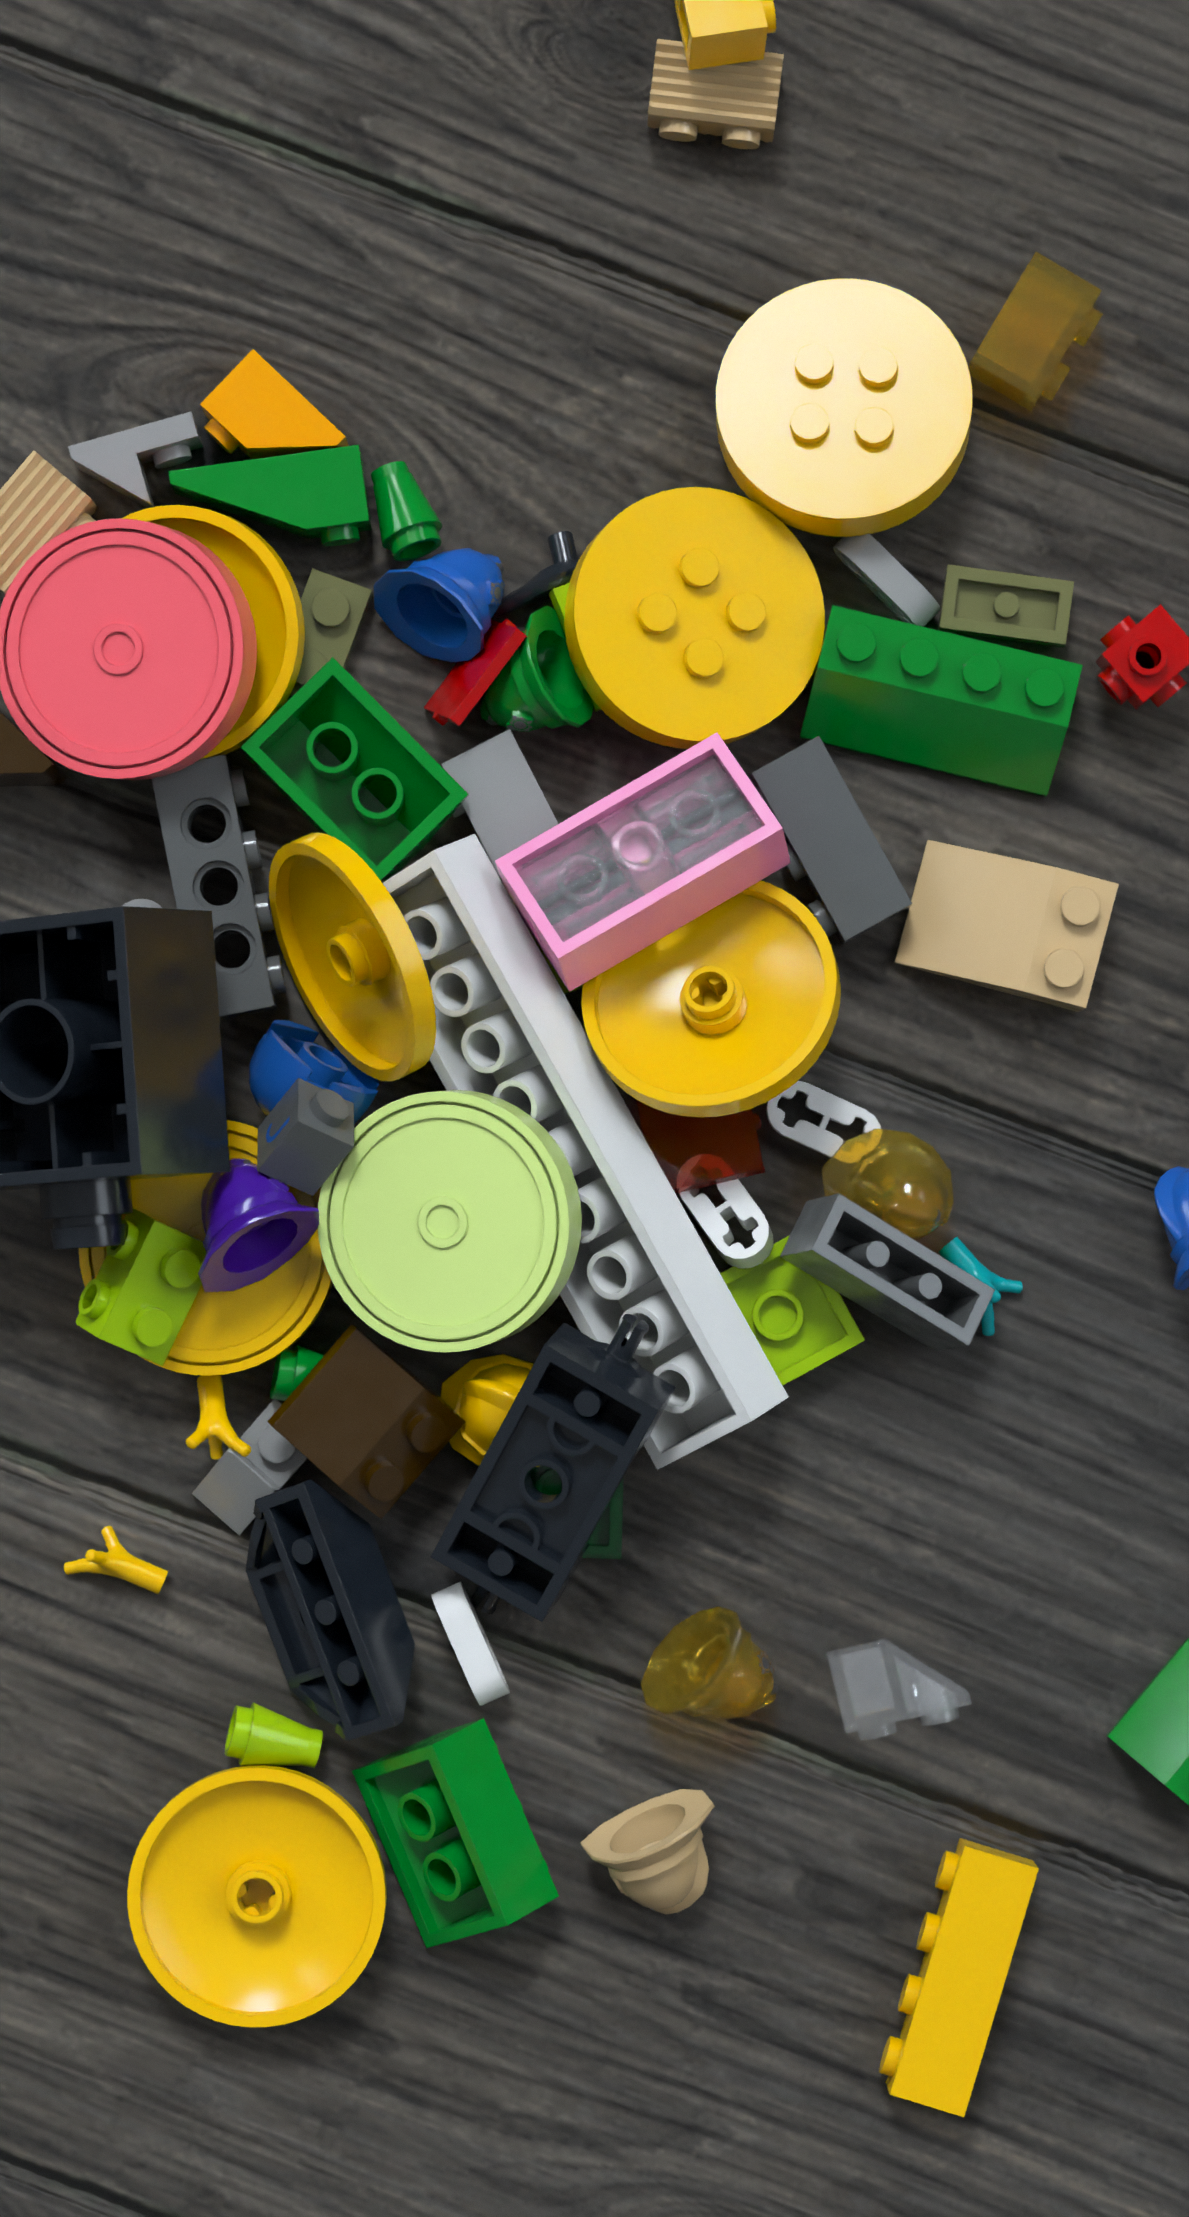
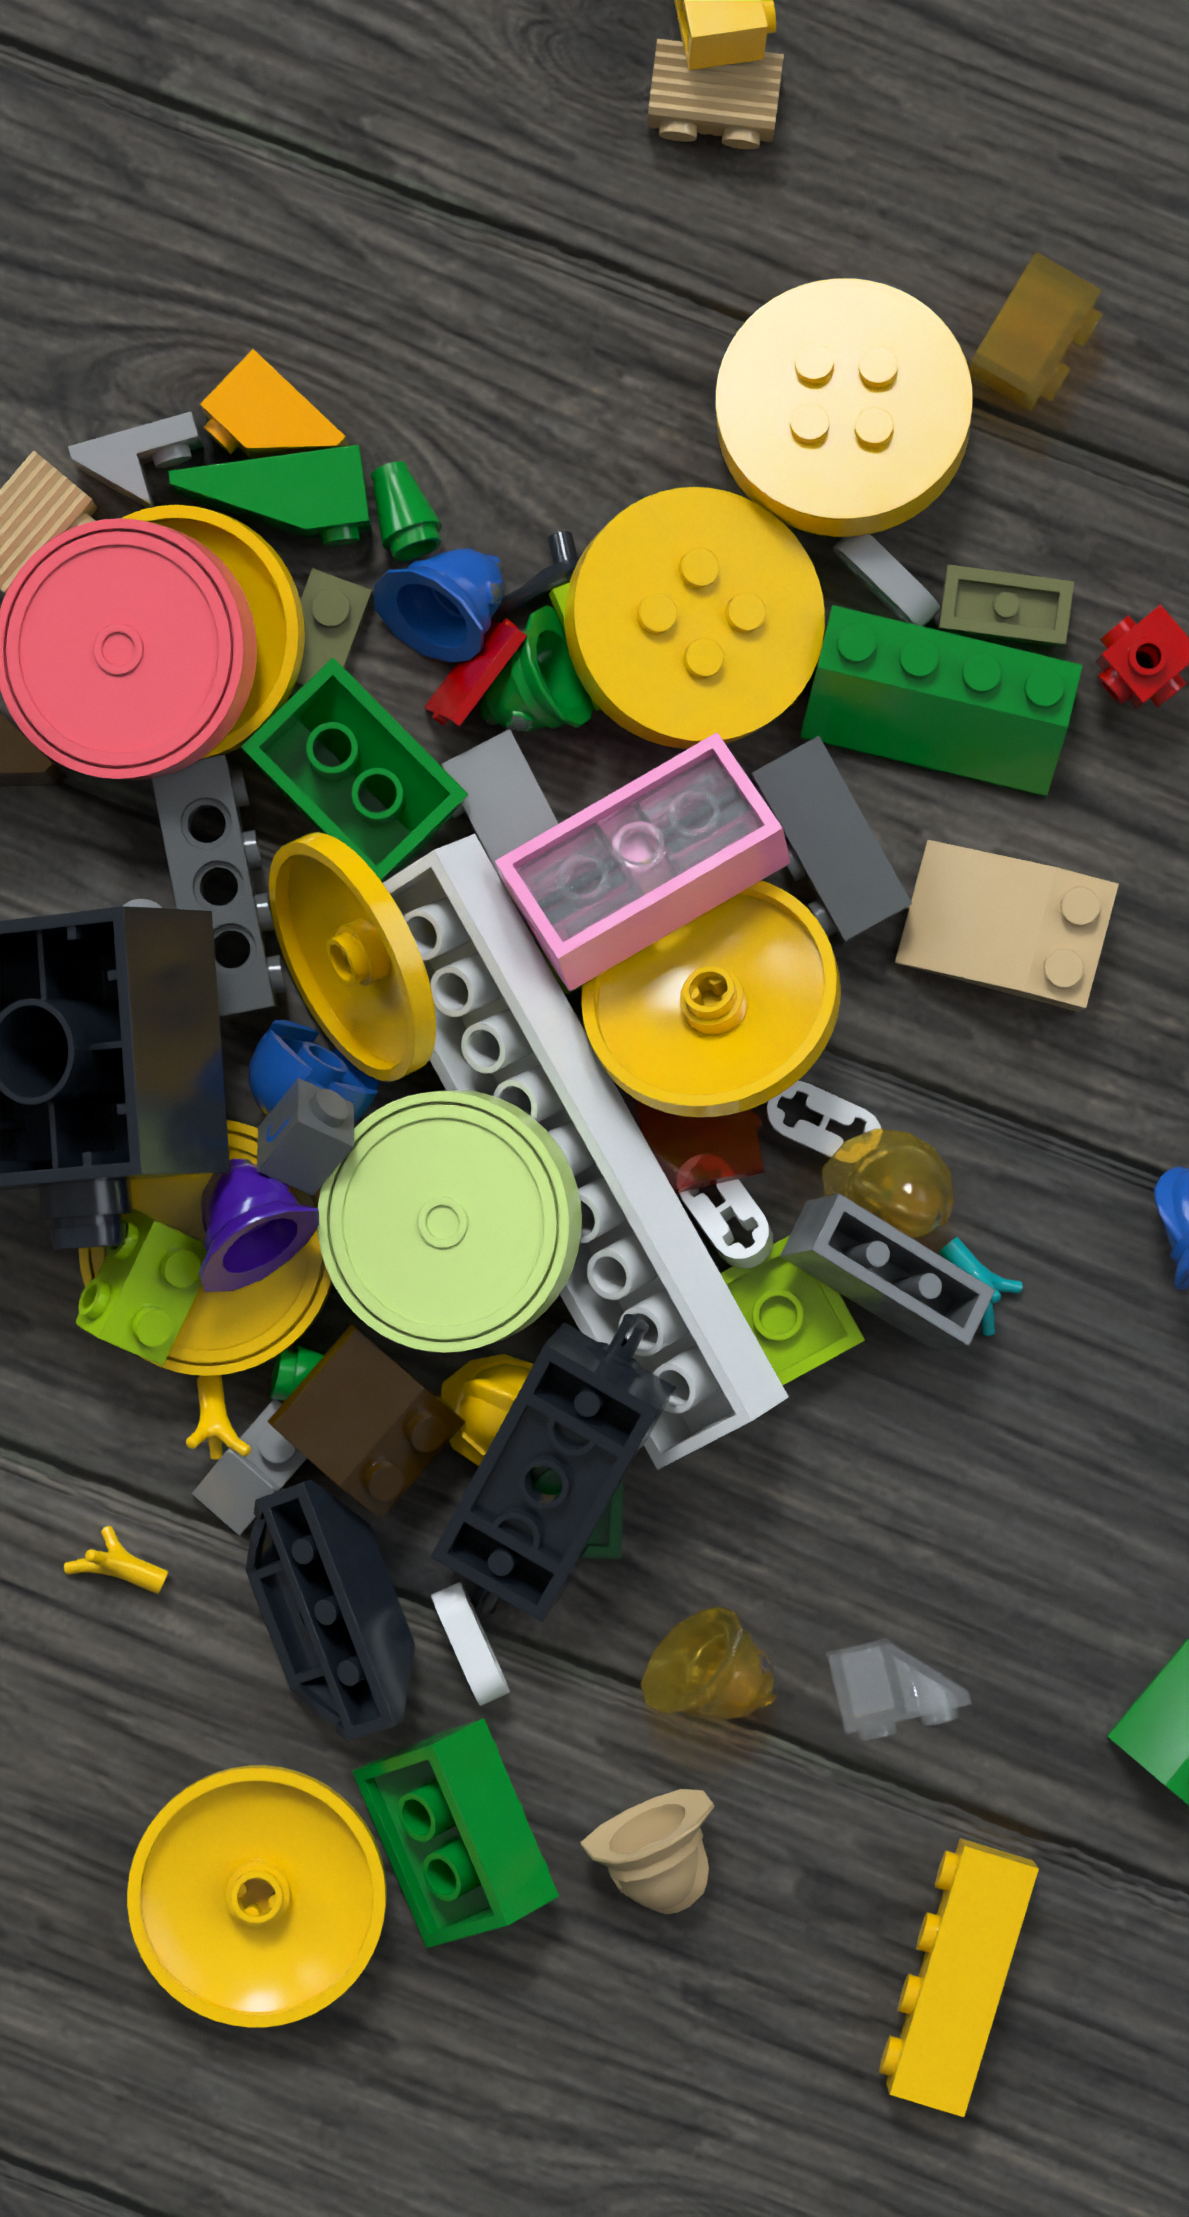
(271, 1739): lime cone -> none

